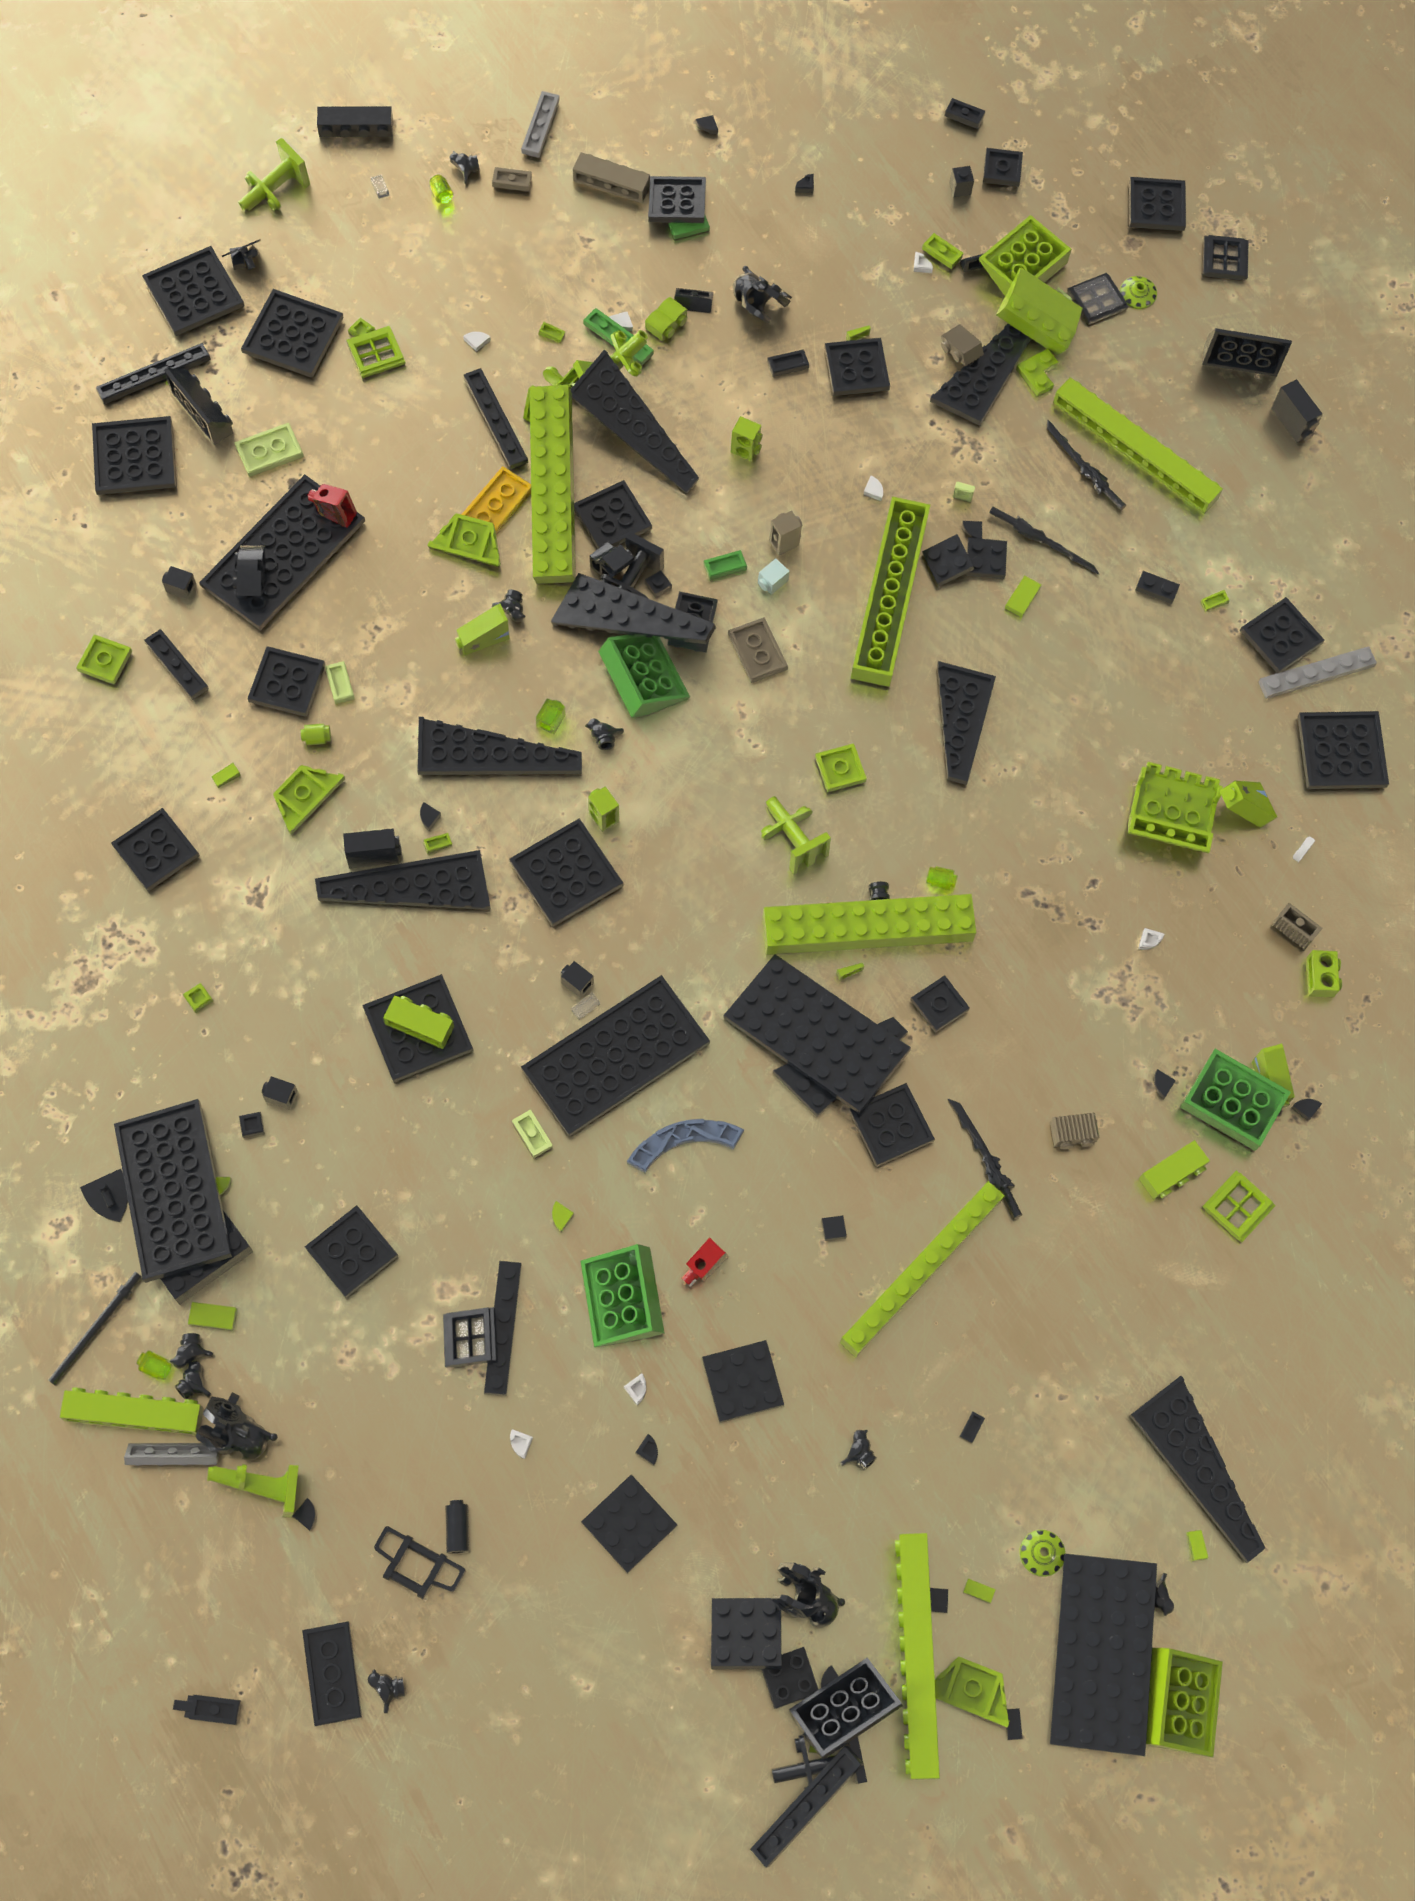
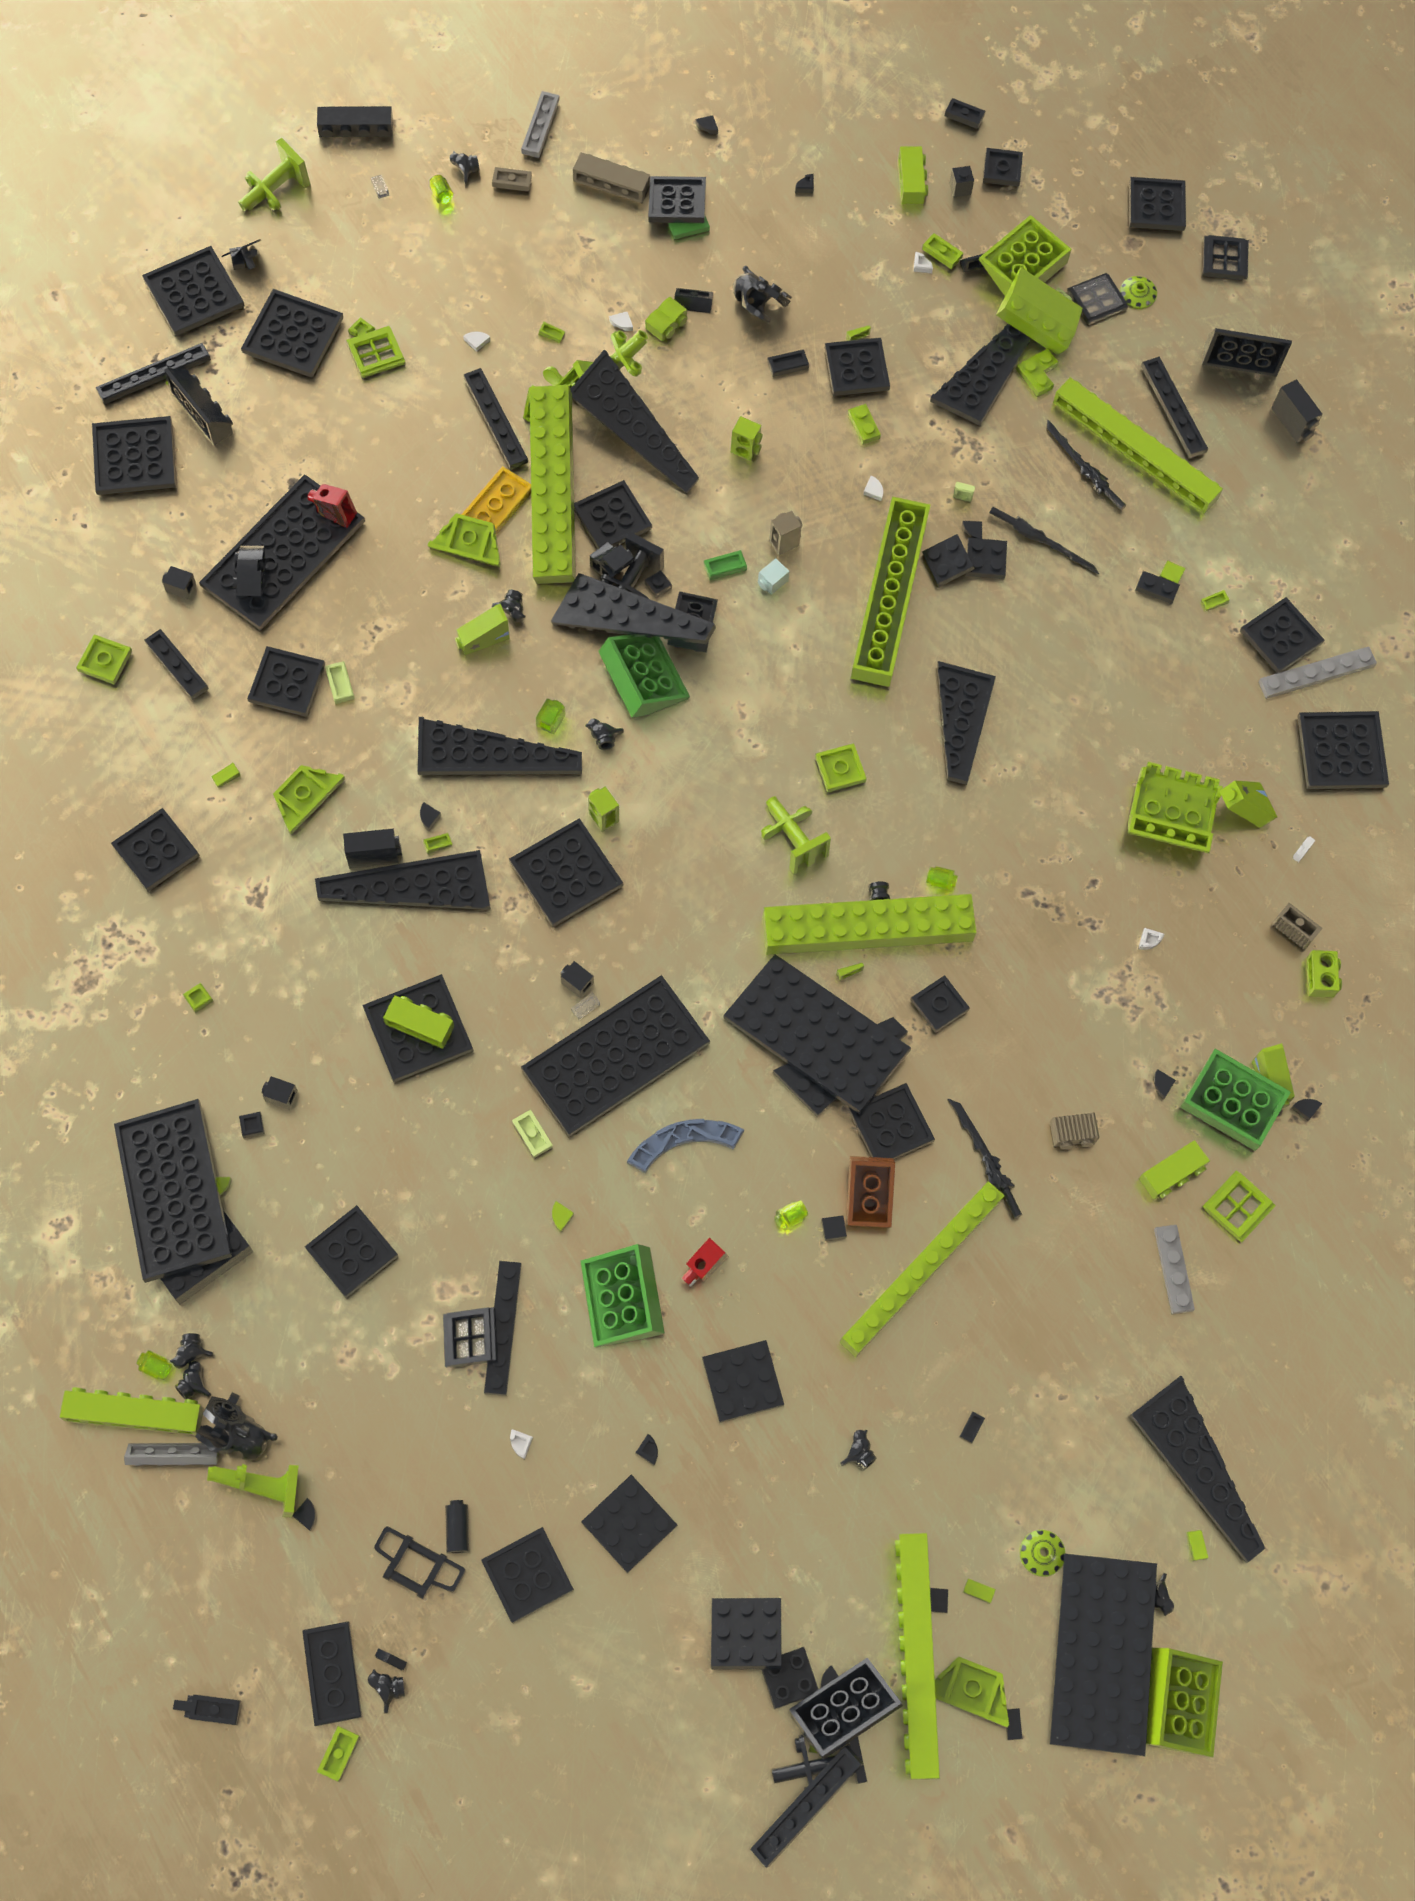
(107, 1195): black shield -> none
(123, 1292): black bar -> none
(212, 1316): lime tile -> none
(269, 449): yellowish green tile -> none
(316, 734): lime brick -> none
(338, 1754): none -> lime plate
(390, 1659): none -> black tile
(527, 1575): none -> black plate
(605, 326): bright green plate -> none
(637, 1389): white tile -> none
(757, 650): dark tan tile -> none
(791, 1214): none -> clear neon green brick
(811, 1596): black helmet -> none
(864, 424): none -> lime plate
(870, 1191): none -> dark orange brick
(912, 175): none -> lime brick
(962, 345): dark tan brick -> none
(1023, 596): lime tile -> none
(1172, 572): none -> lime tile
(1174, 407): none -> black plate
(1174, 1269): none -> light grey plate

